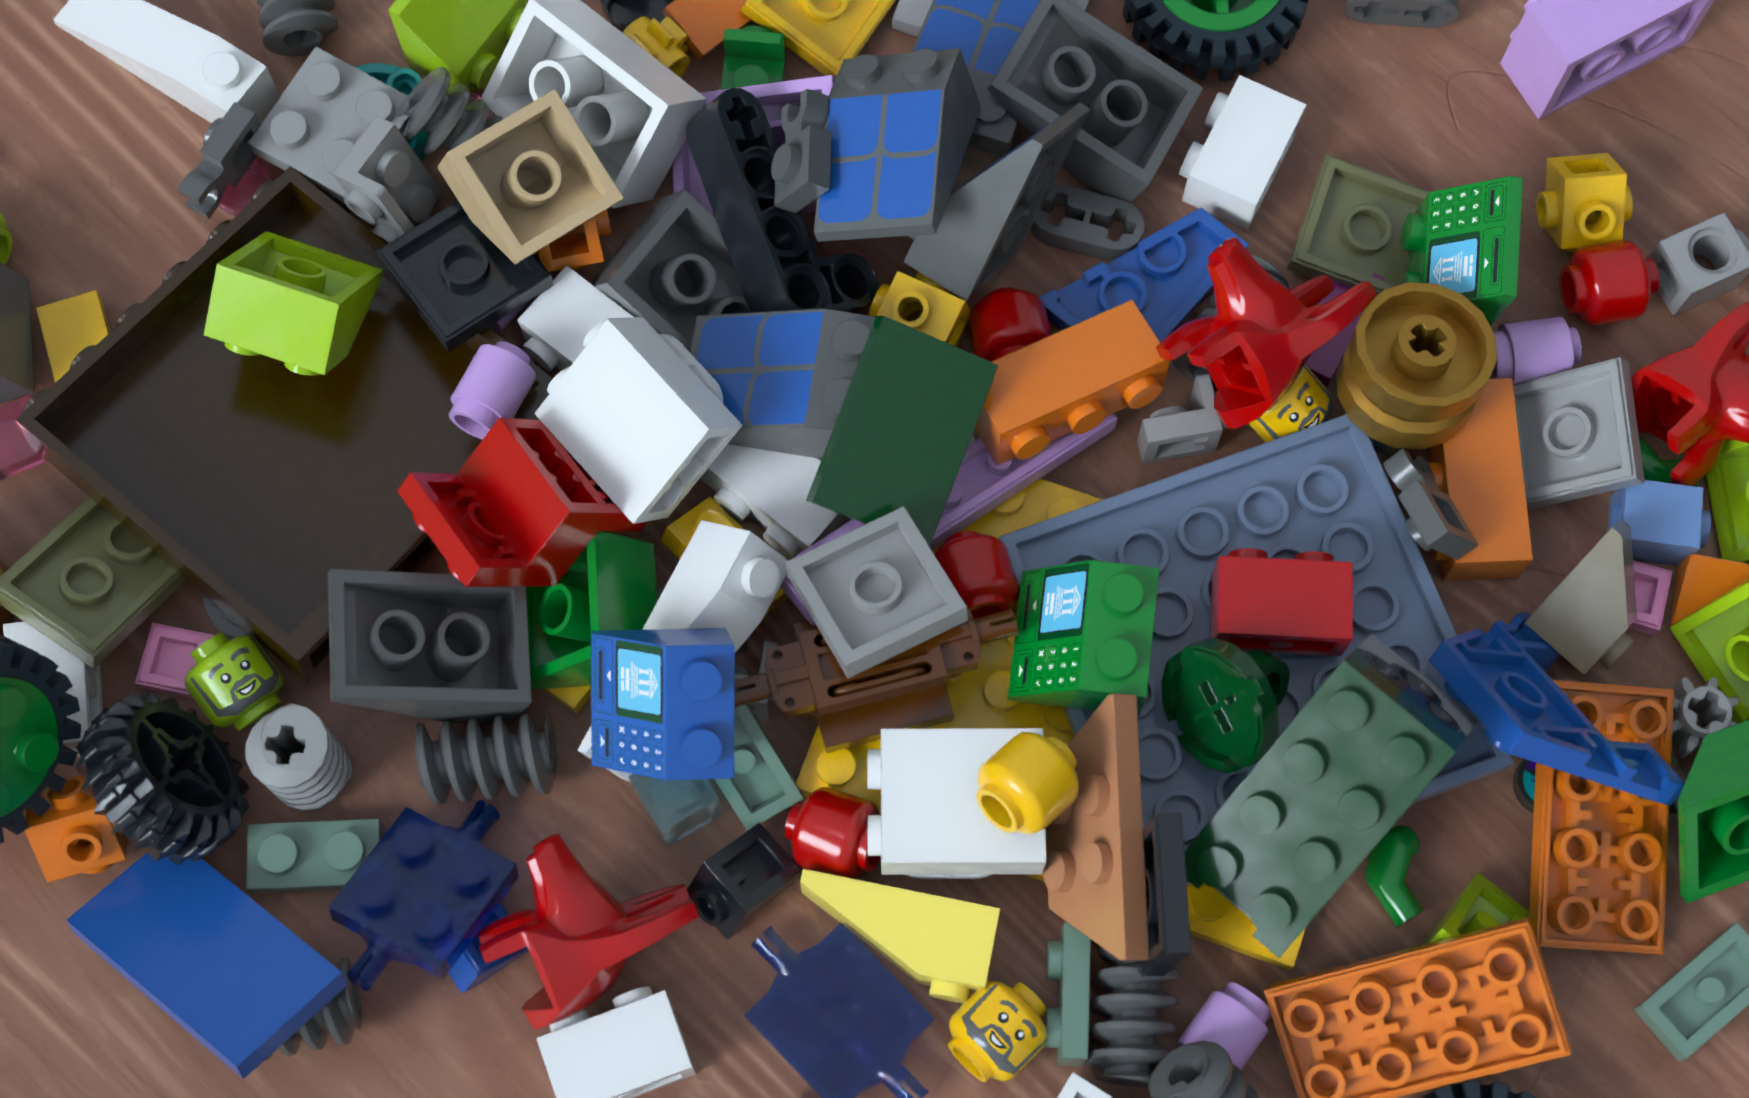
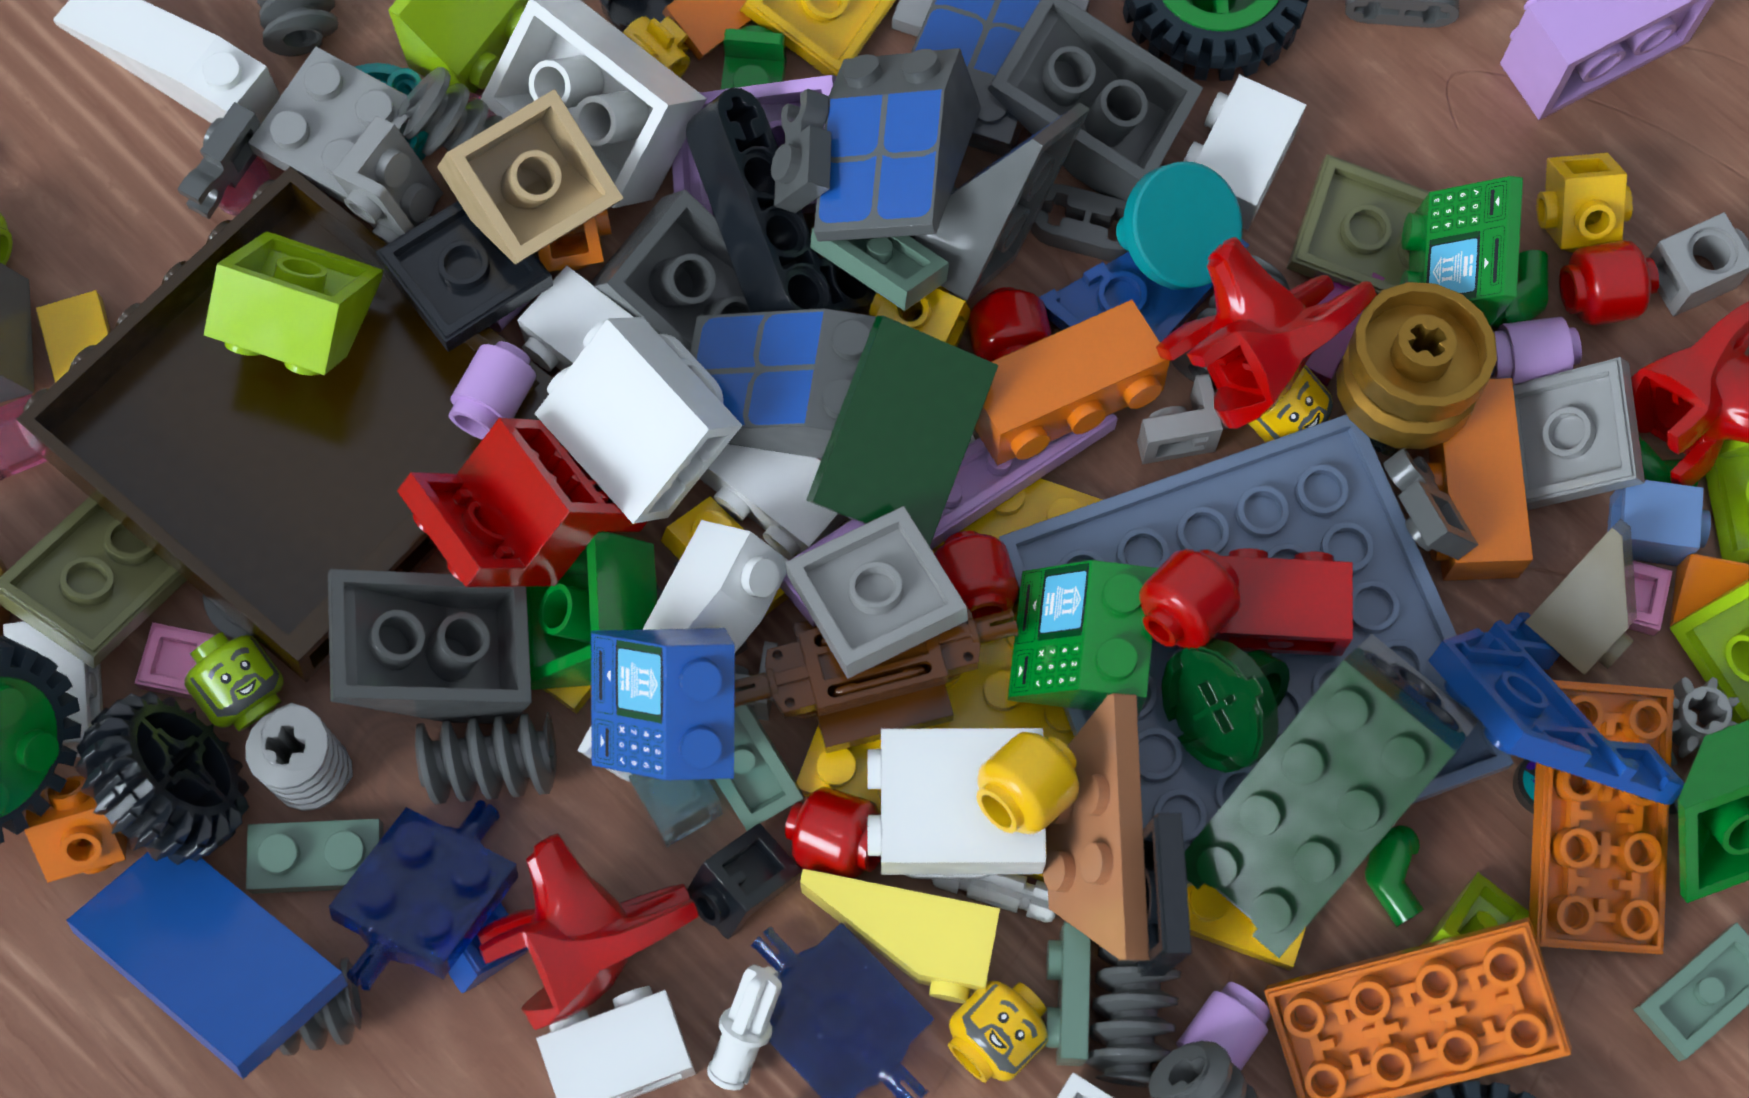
(745, 1028): none -> white axle
(888, 265): none -> sand green plate
(1005, 892): none -> white axle
(1177, 222): none -> teal tile
(1190, 598): none -> red head
(1531, 289): none -> green arm

